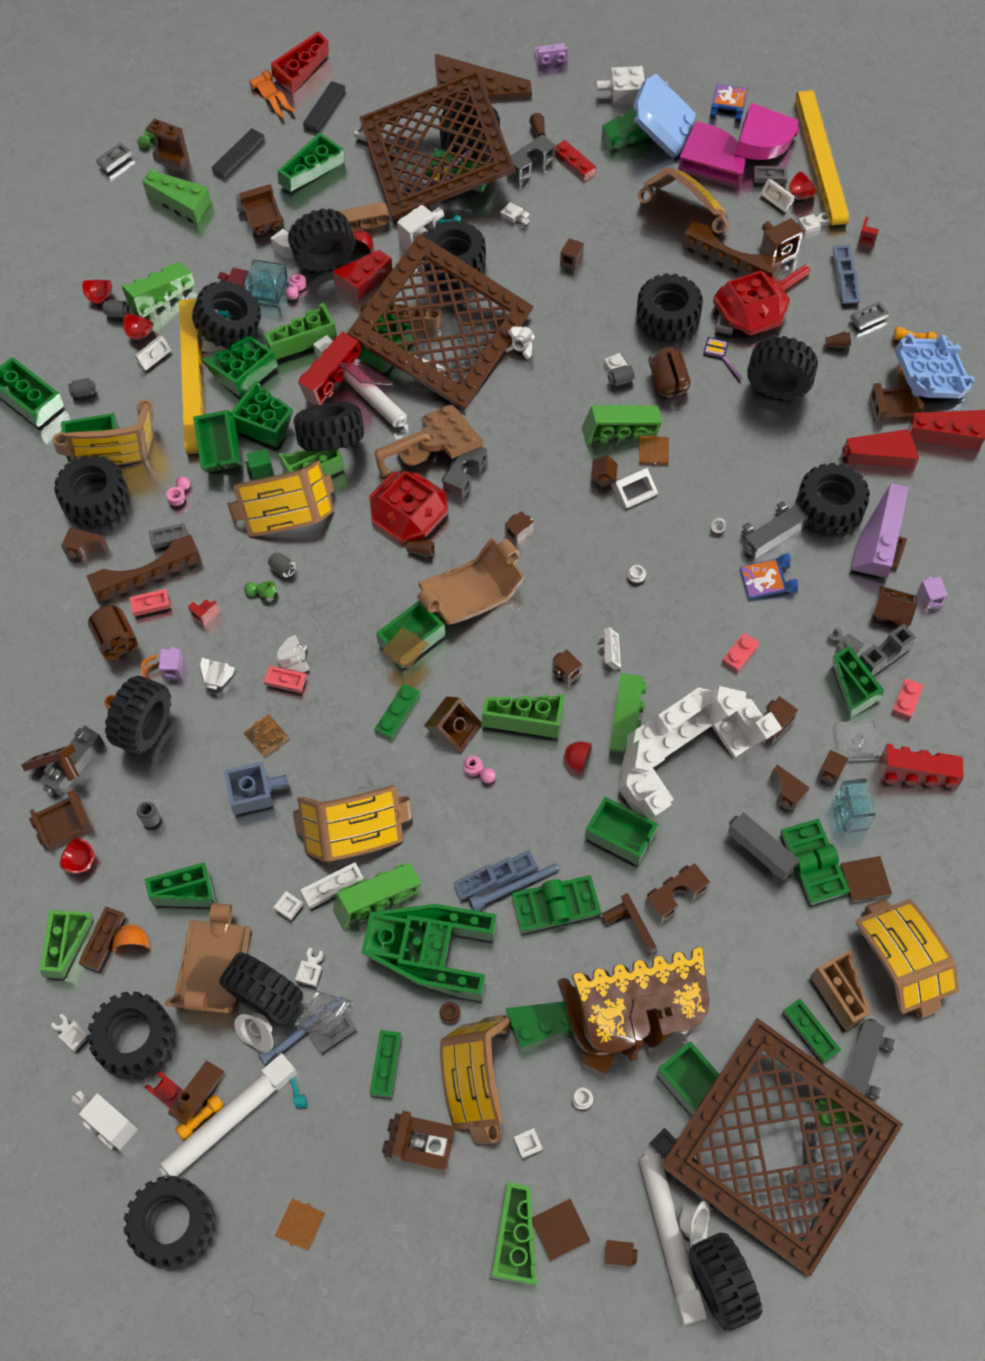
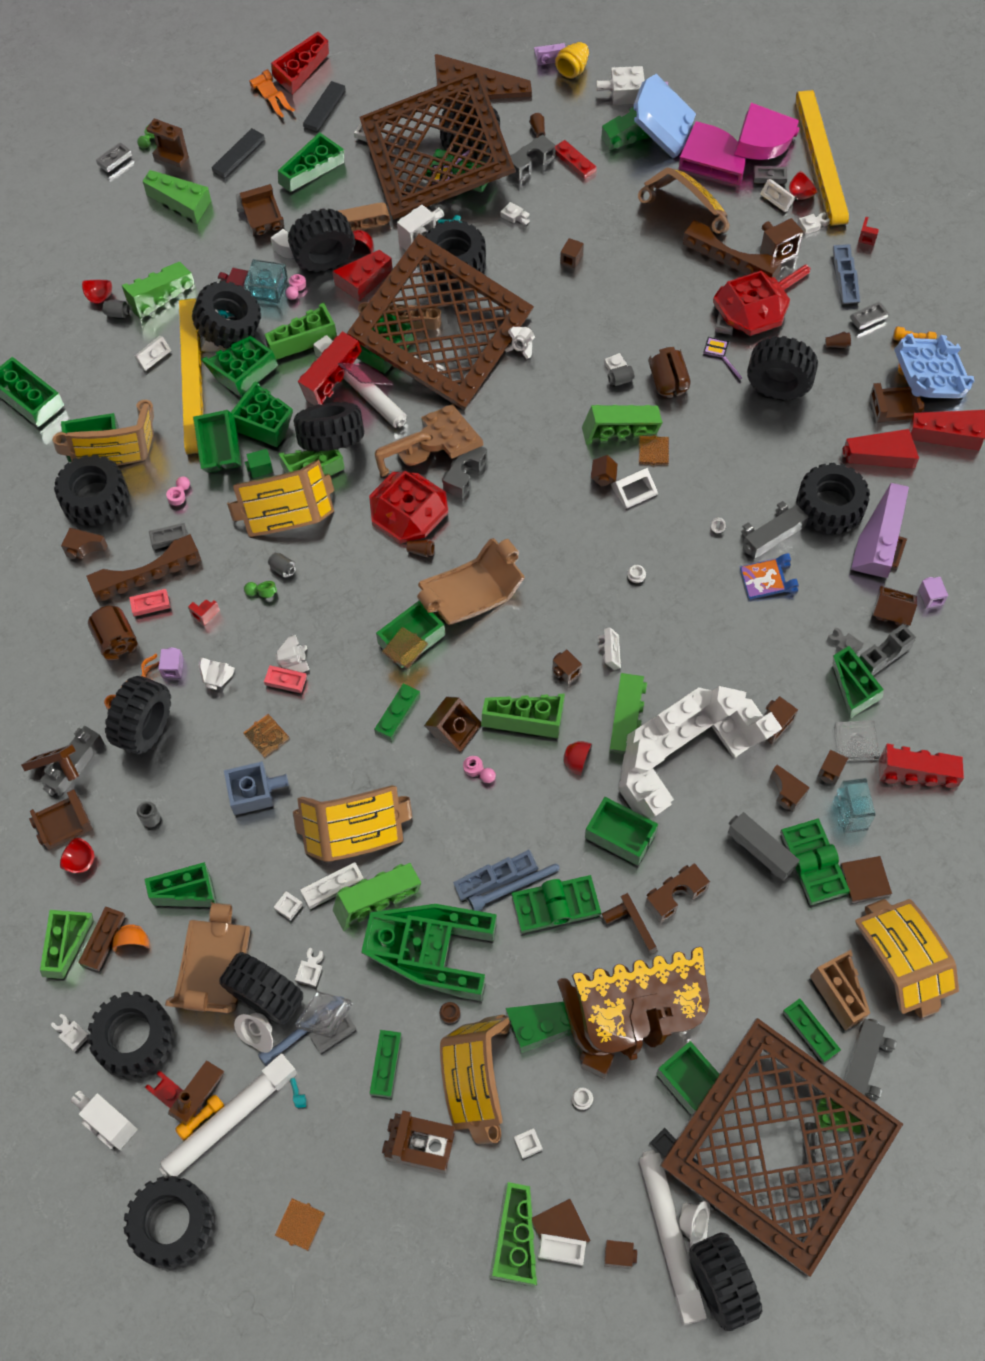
(81, 388): dark grey brick -> none
(137, 327): red helmet -> none
(519, 527): reddish brown brick -> none
(562, 1249): none -> white tile
(572, 60): none -> yellow piece
(669, 323): black tyre -> none
(729, 98): flag -> none
(740, 652): coral plate -> none
(907, 698): coral plate -> none

